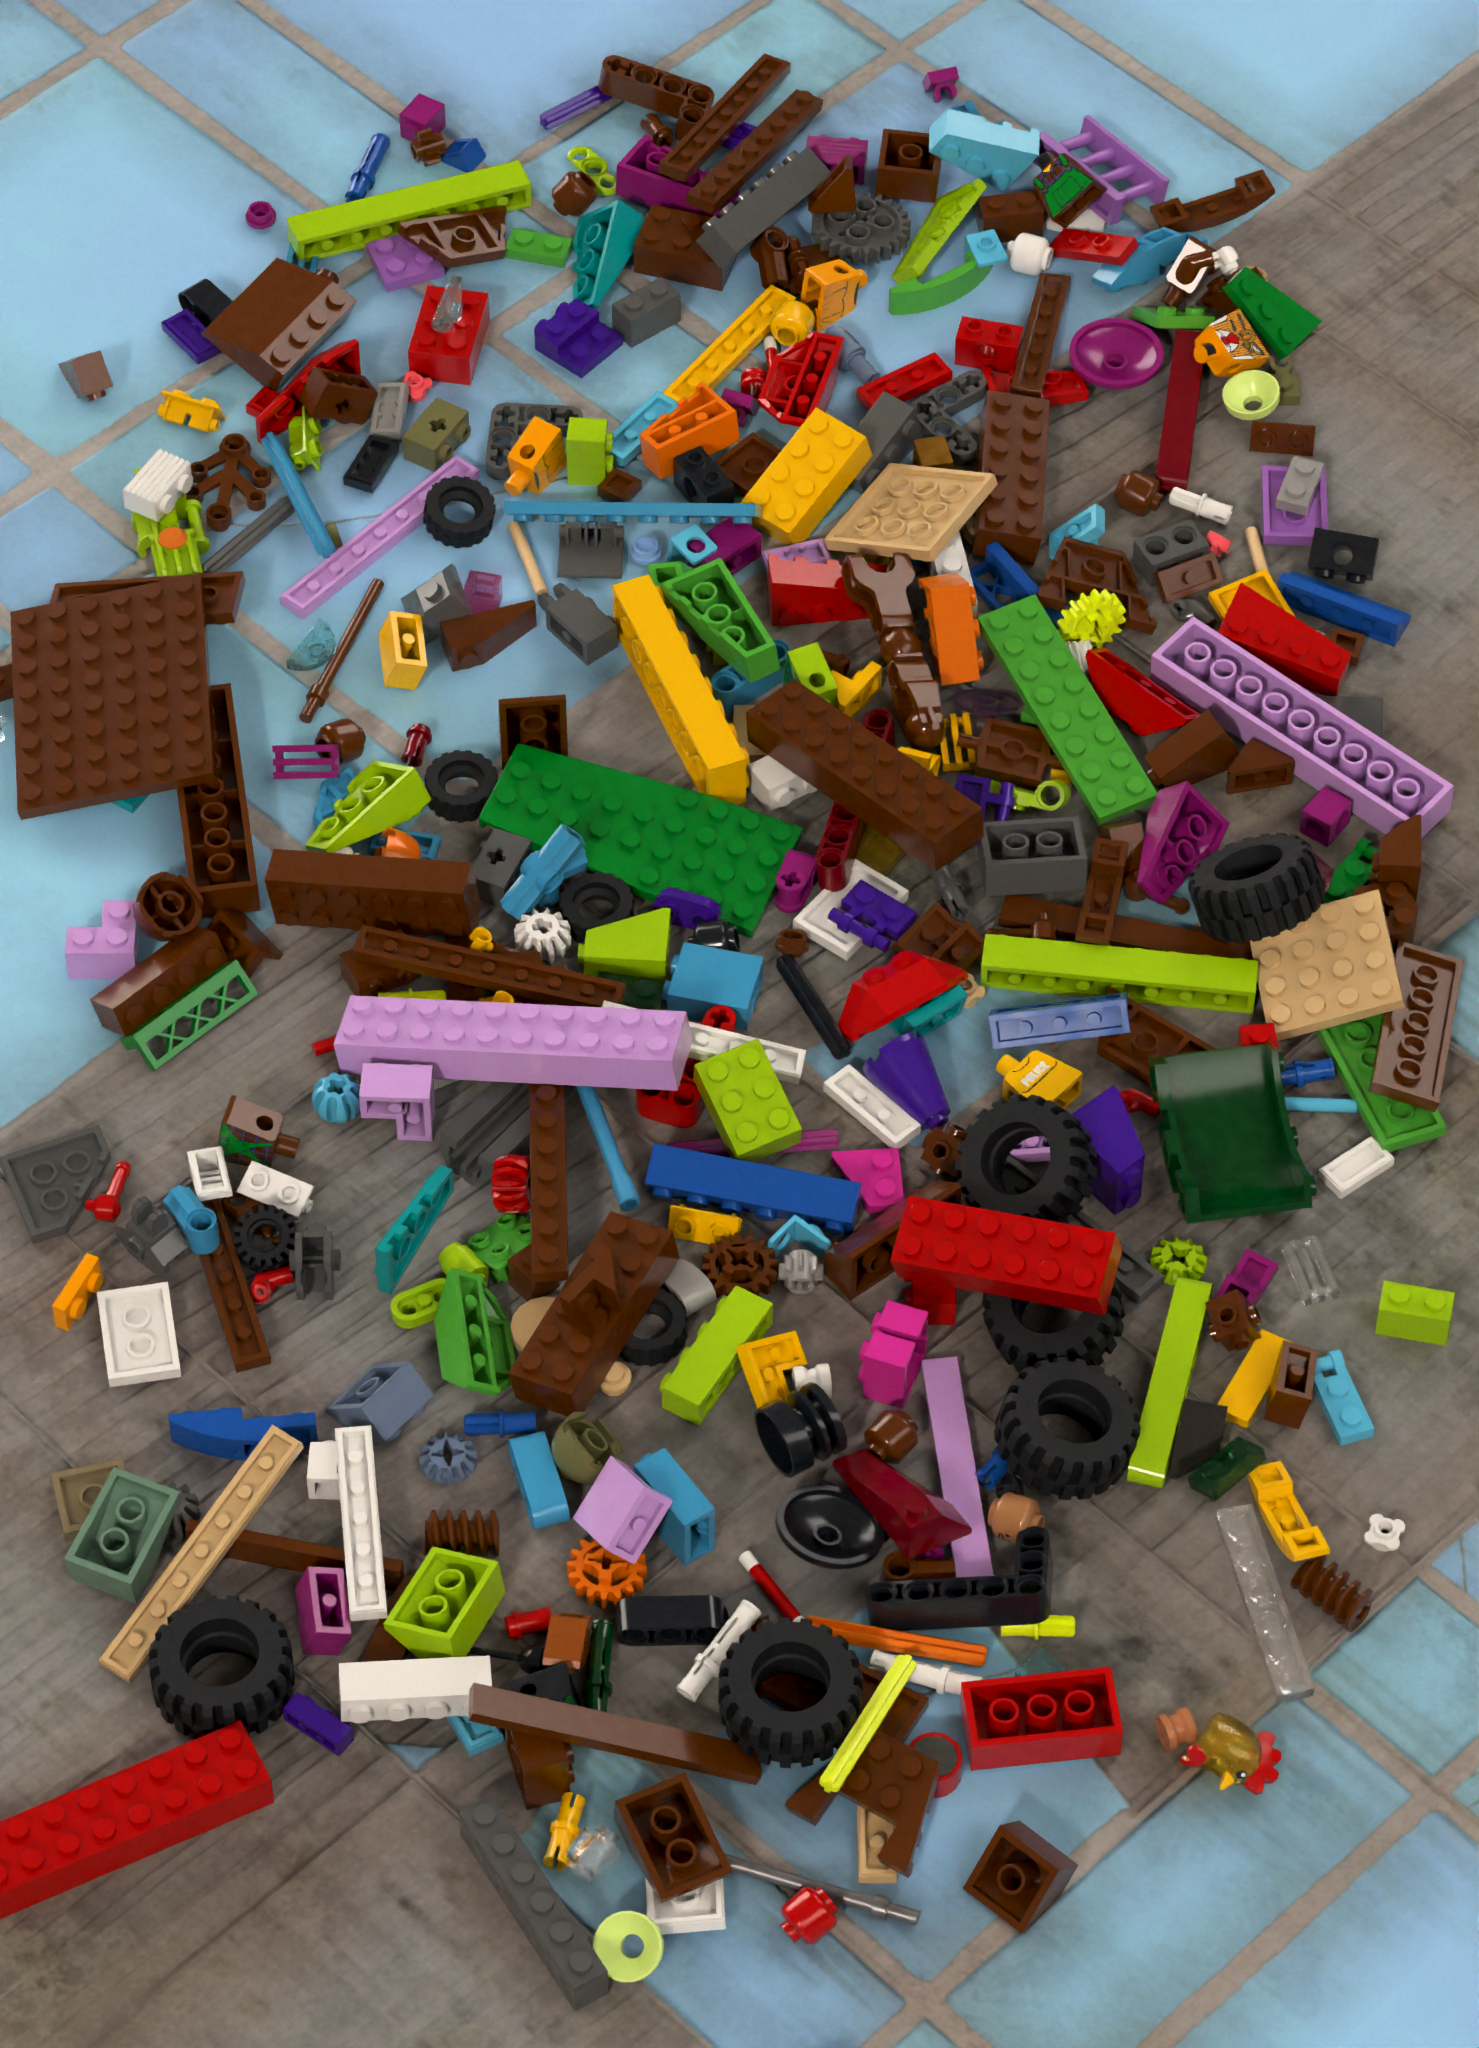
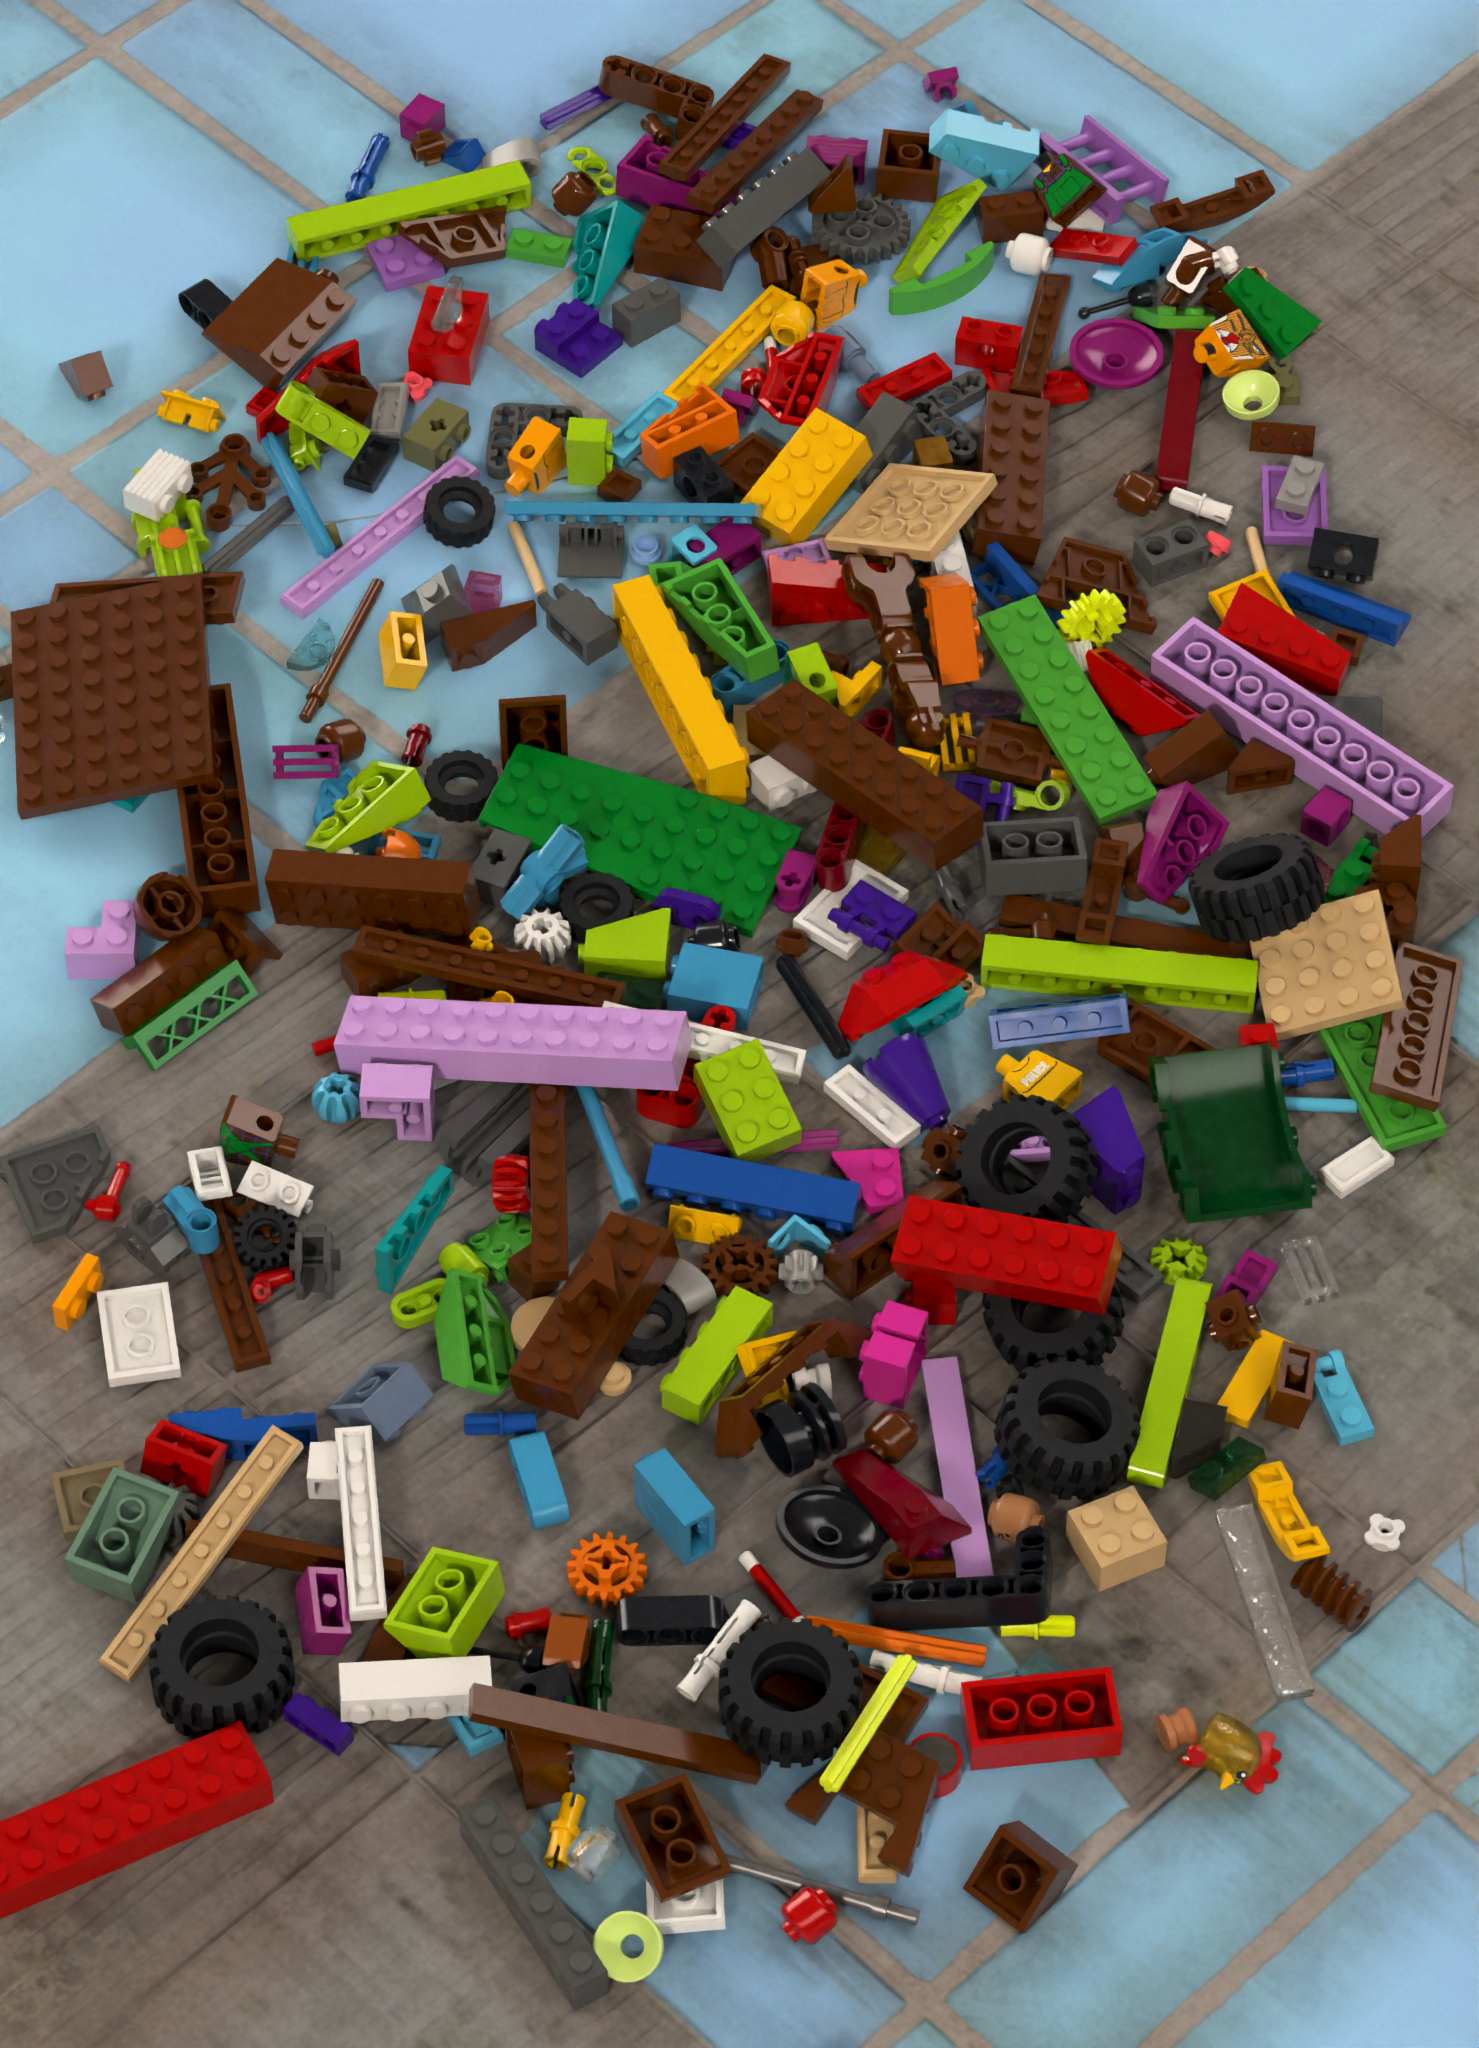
(183, 1457): none -> red brick
(186, 333): dark purple plate -> none
(260, 215): magenta plate -> none
(321, 420): none -> lime plate
(434, 1465): sand blue gear -> none
(462, 1532): reddish brown piece -> none
(521, 149): none -> light grey panel
(583, 1448): olive cylinder -> none
(622, 1510): lavender panel -> none
(735, 1424): none -> reddish brown slope
(985, 248): medium azure bracket -> none
(1084, 527): medium azure slope -> none
(1116, 1538): none -> tan brick
(1137, 296): none -> black hinge
(1137, 1100): red arm -> none
(1186, 609): dark grey arm -> none
(1188, 577): reddish brown plate -> none
(1414, 1313): lime brick -> none

